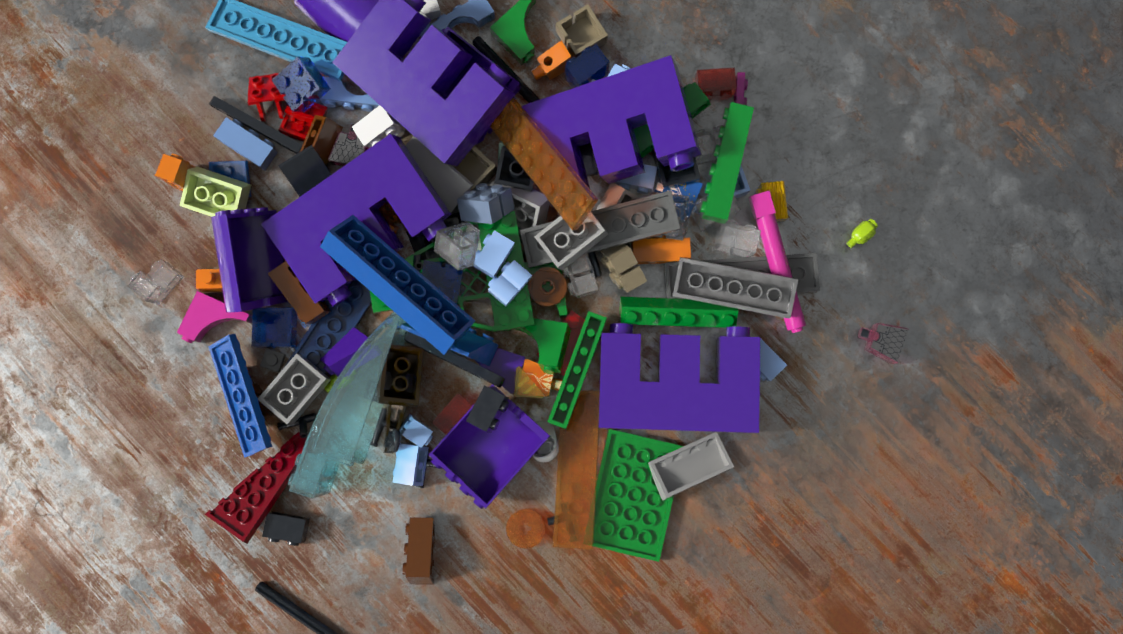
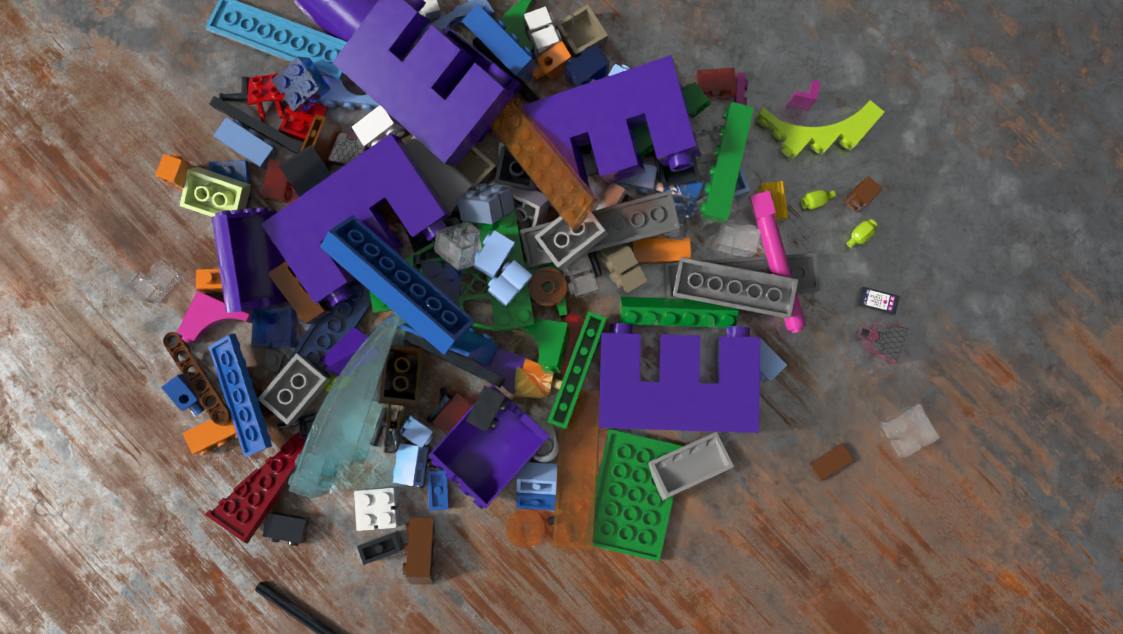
(177, 390): none -> blue torso
(198, 377): none -> reddish brown beam
(208, 435): none -> orange brick
(243, 96): none -> black piece
(275, 184): none -> clear red brick
(374, 508): none -> white piece
(380, 547): none -> black brick
(437, 490): none -> blue plate
(444, 399): none -> black piece
(503, 45): none -> blue slope
(535, 501): none -> blue plate
(537, 478): none -> light blue brick
(541, 30): none -> white piece
(795, 137): none -> lime arch
(807, 99): none -> magenta panel
(817, 199): none -> lime plant
(831, 462): none -> reddish brown tile
(862, 195): none -> reddish brown brick
(878, 300): none -> tile
(911, 428): none -> clear piece

